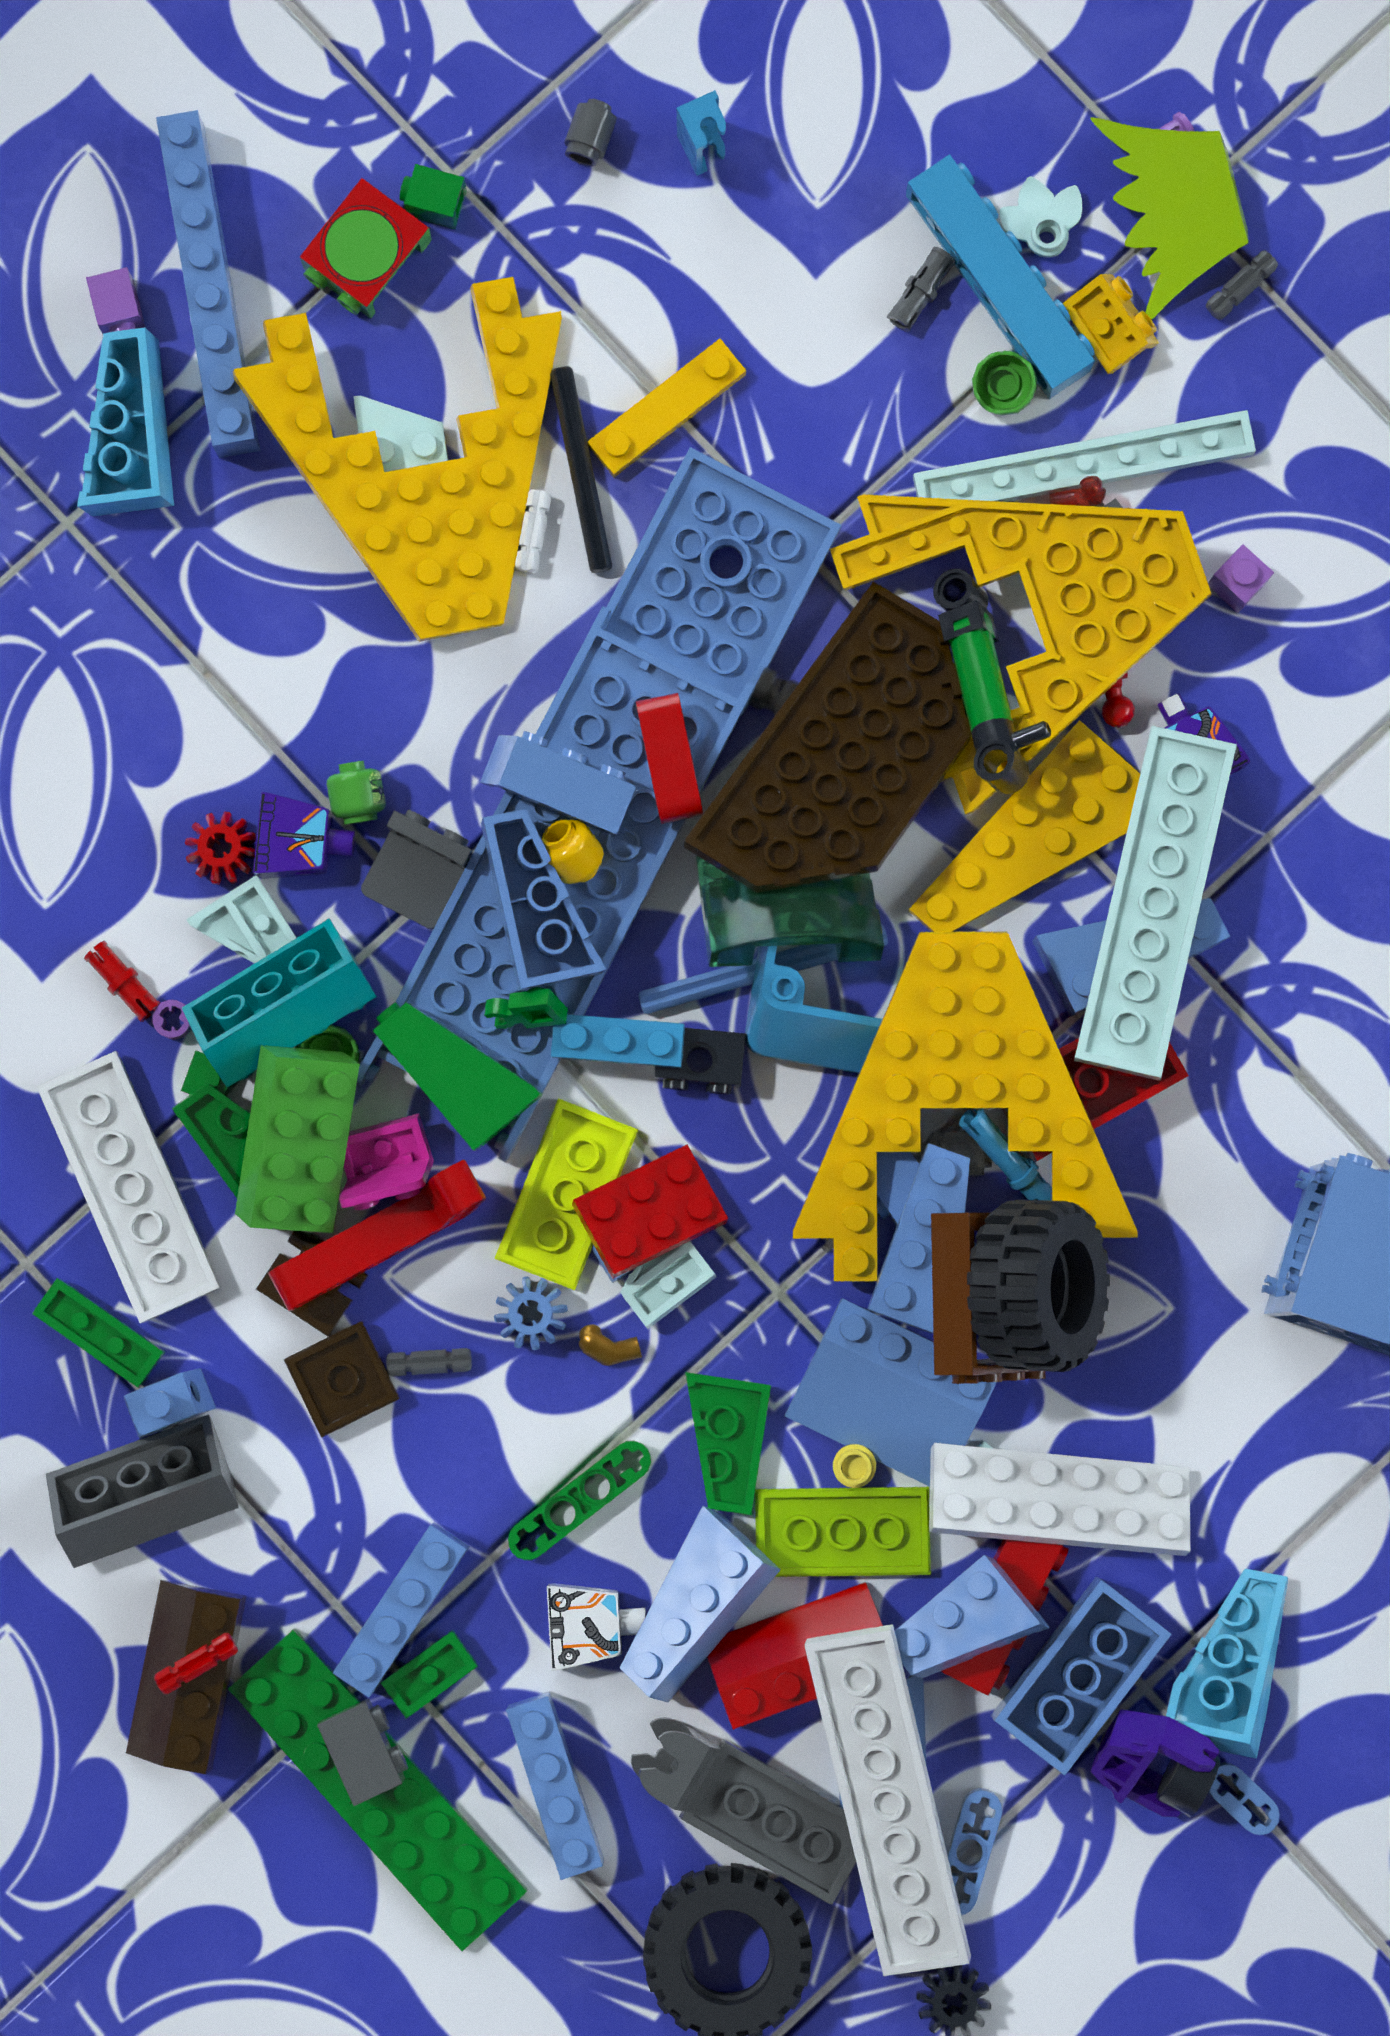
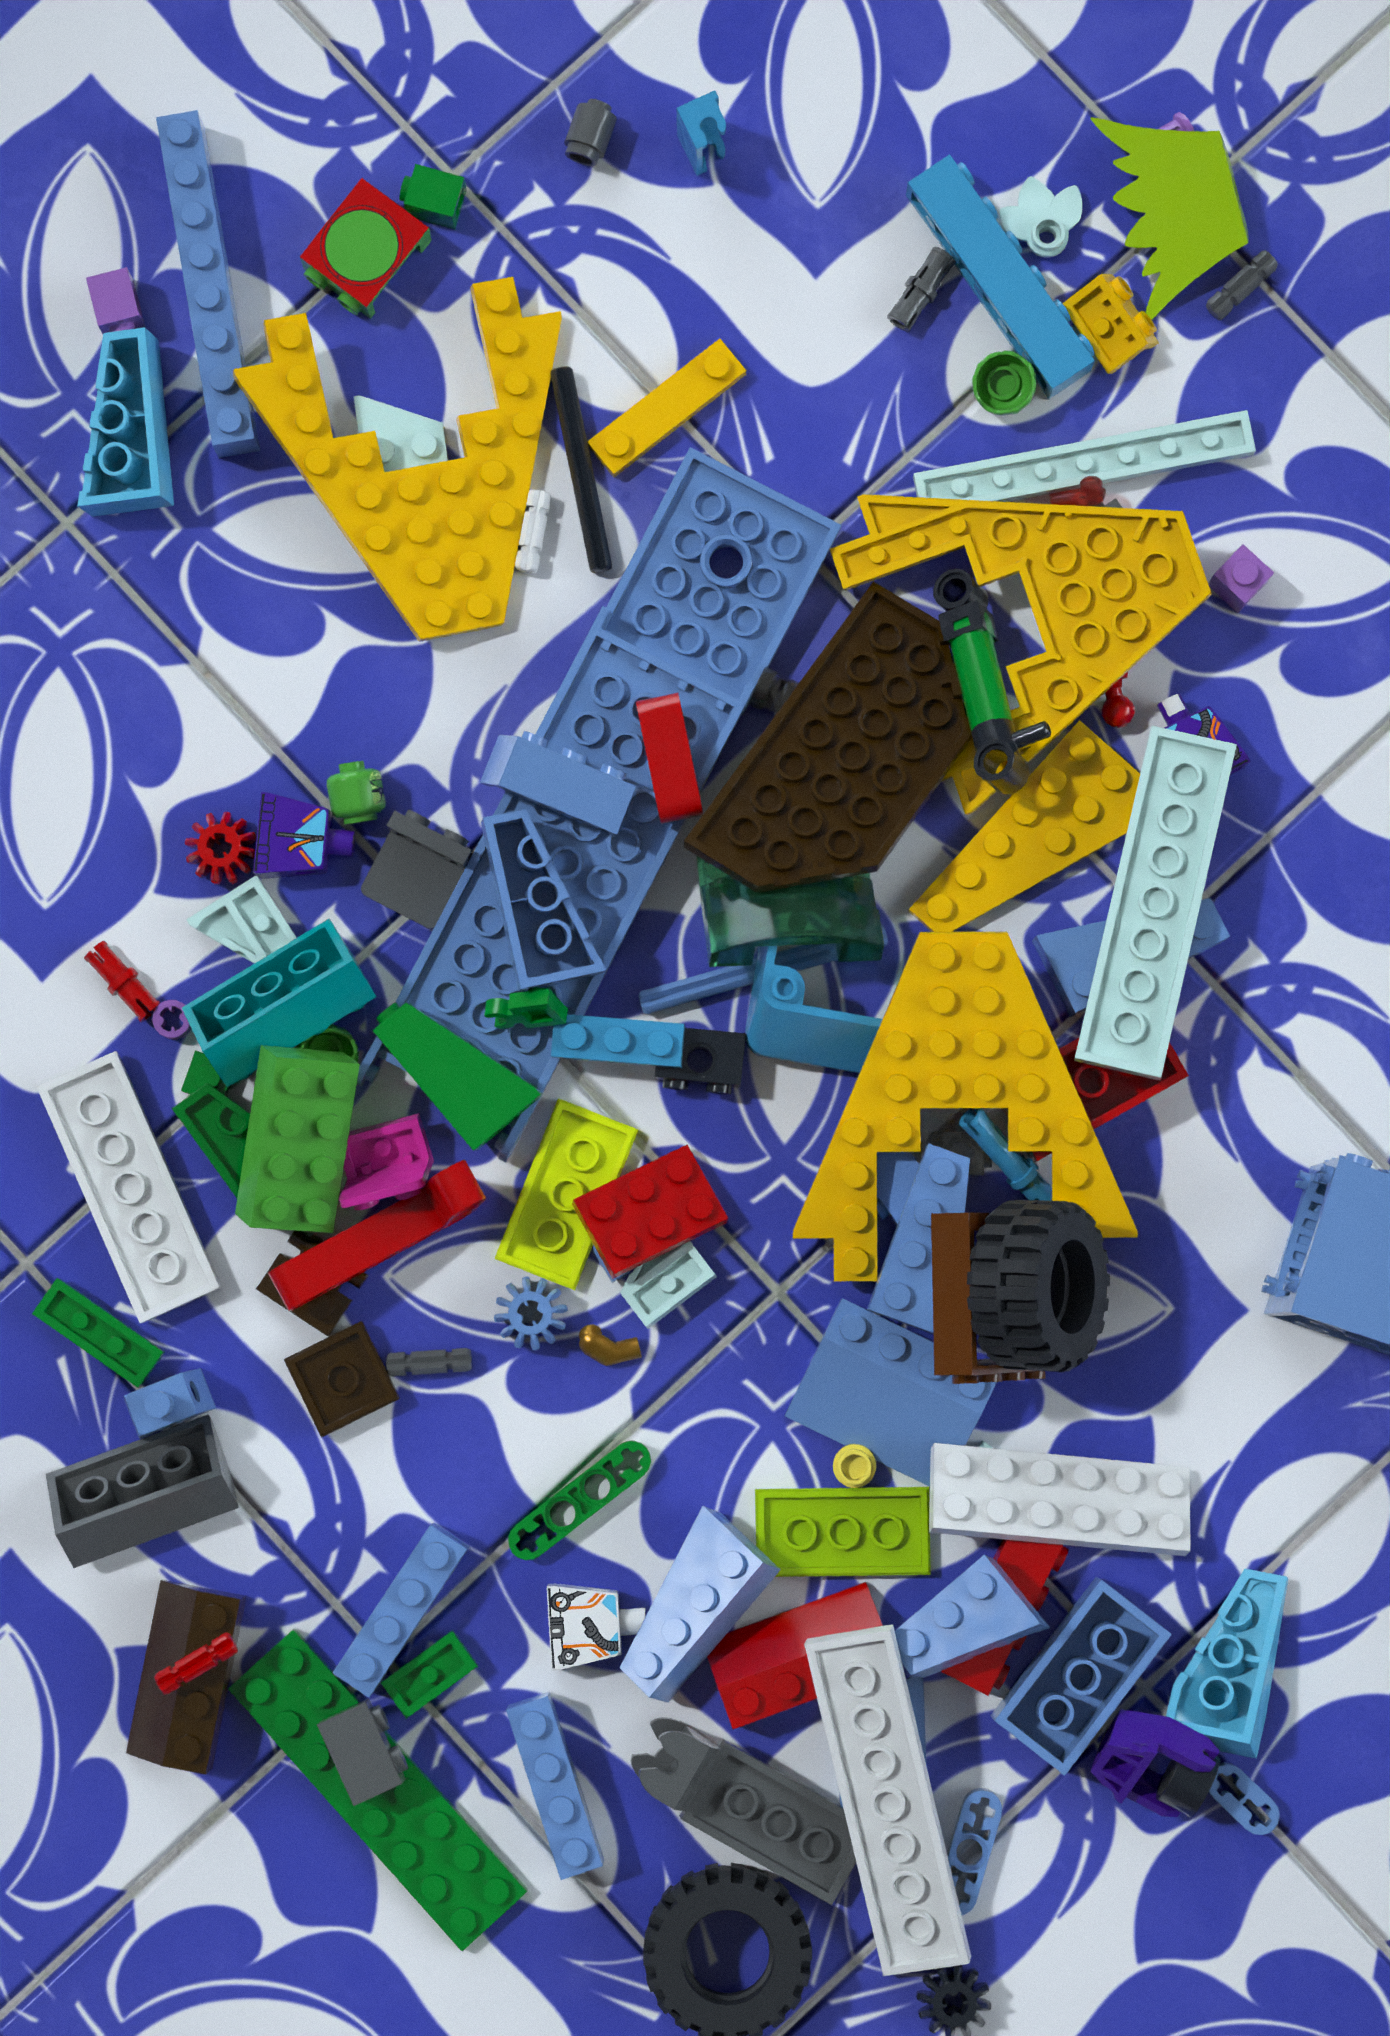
(573, 850): yellow head -> none
(729, 1437): green wing -> none

